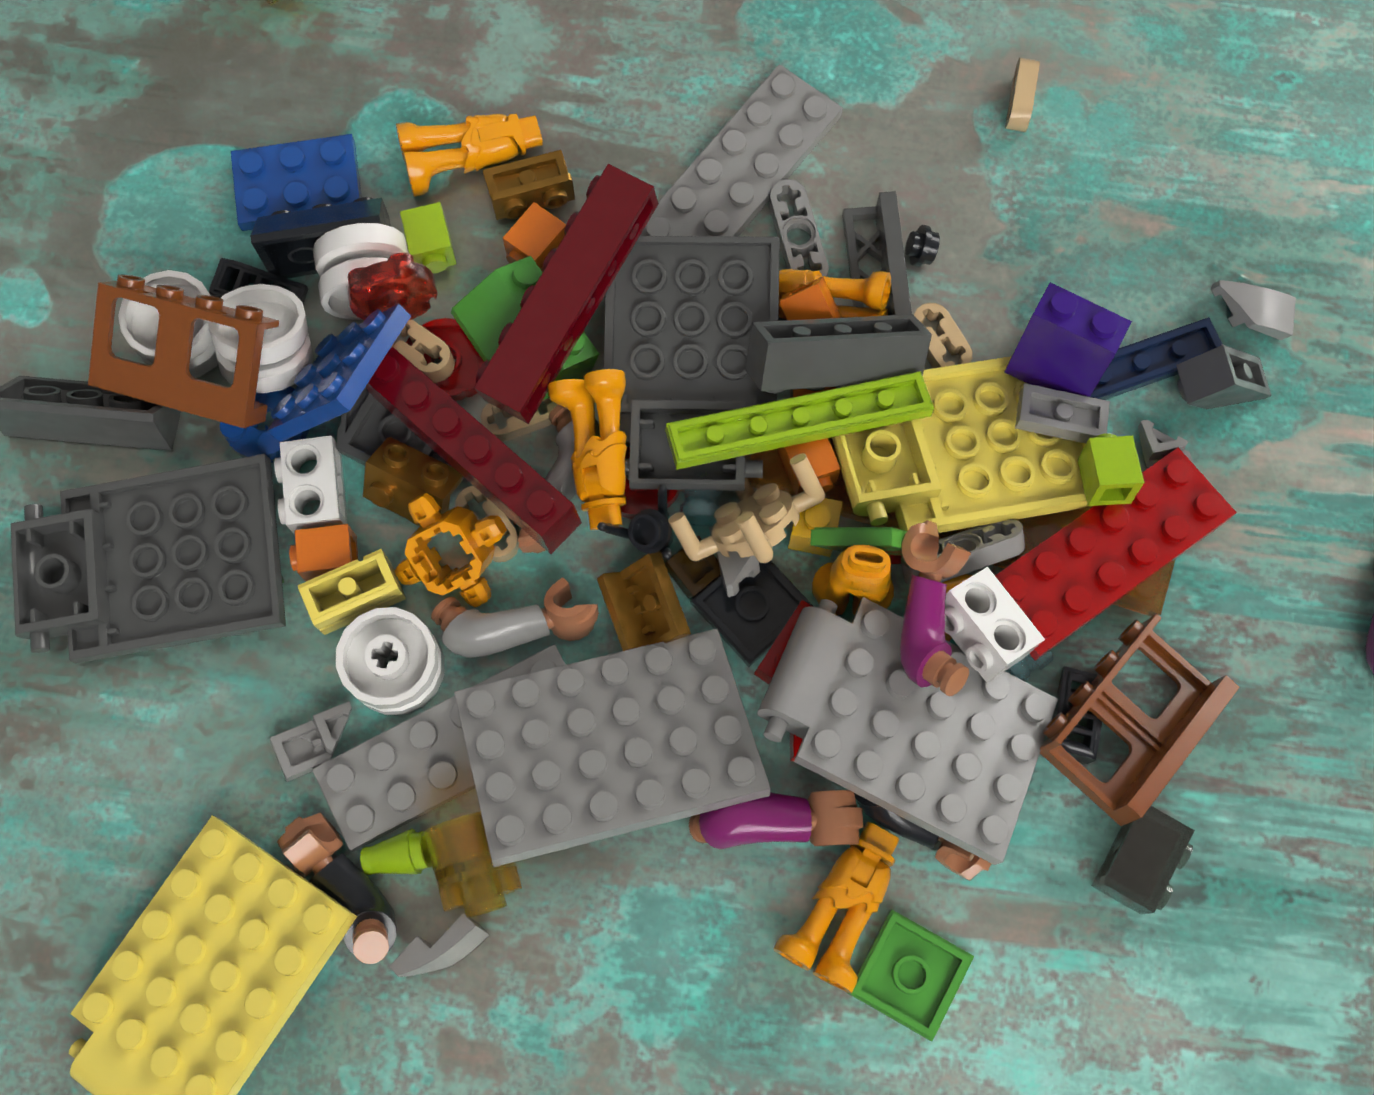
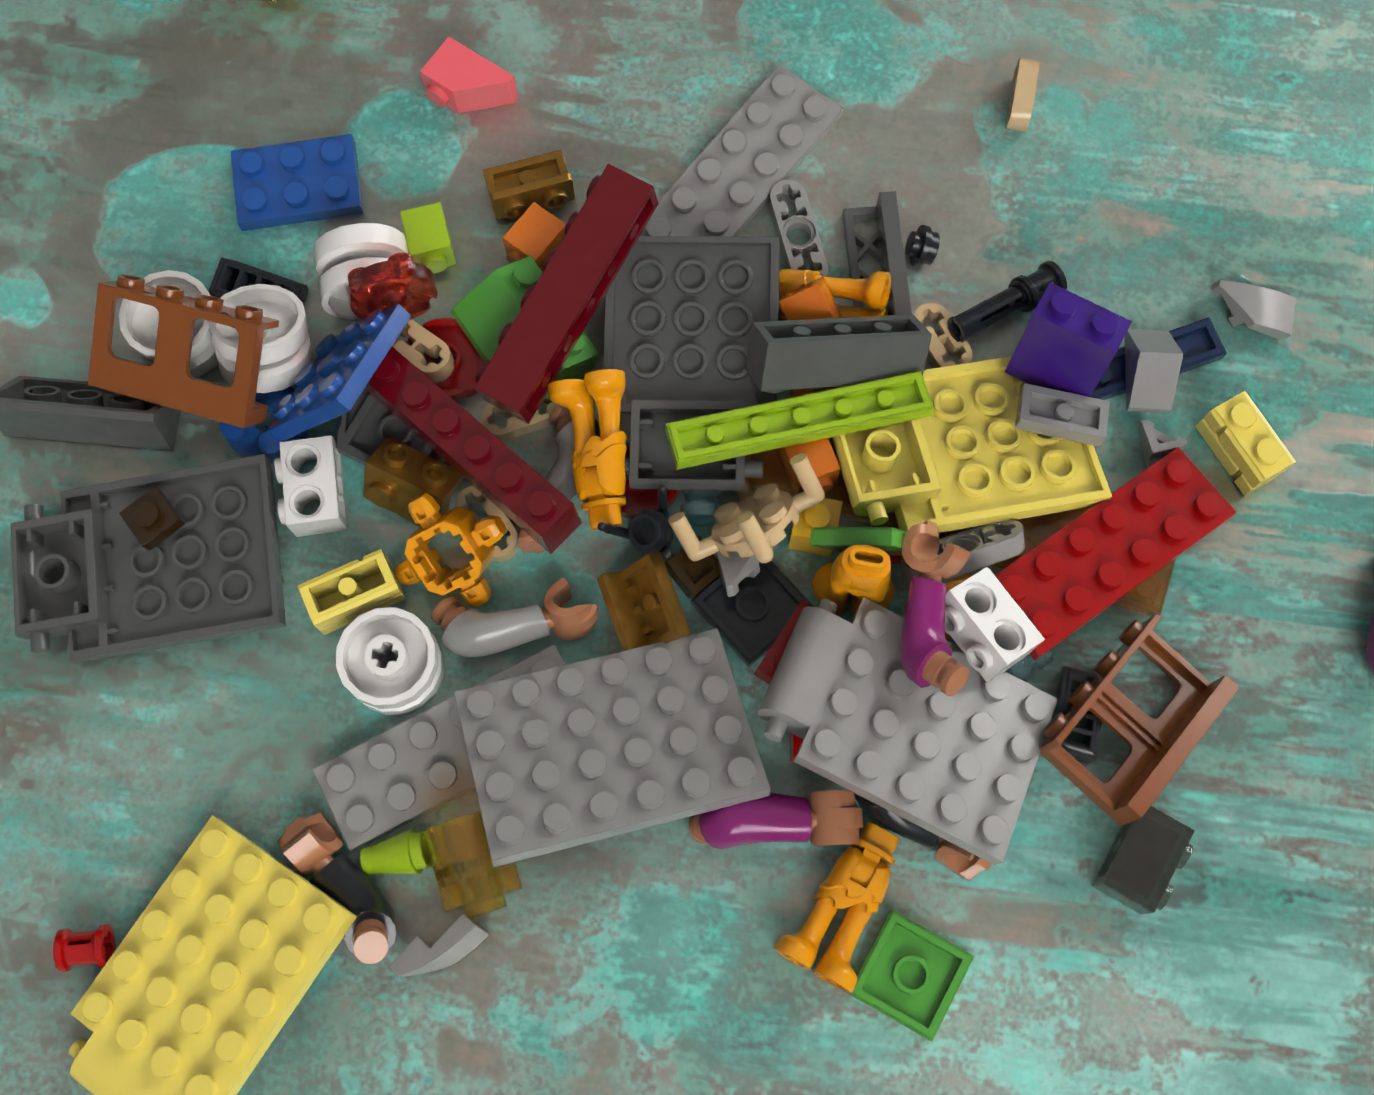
(83, 947): none -> red bush
(152, 518): none -> dark brown plate
(288, 238): black slope -> none
(310, 743): light grey slope -> none
(322, 550): orange brick -> none
(466, 80): none -> coral slope
(483, 142): light orange piece -> none
(1022, 295): none -> black pin
(1110, 470): lime brick -> none
(1151, 370): none -> light grey slope
(1222, 378): dark grey slope -> none
(1245, 443): none -> light yellow brick

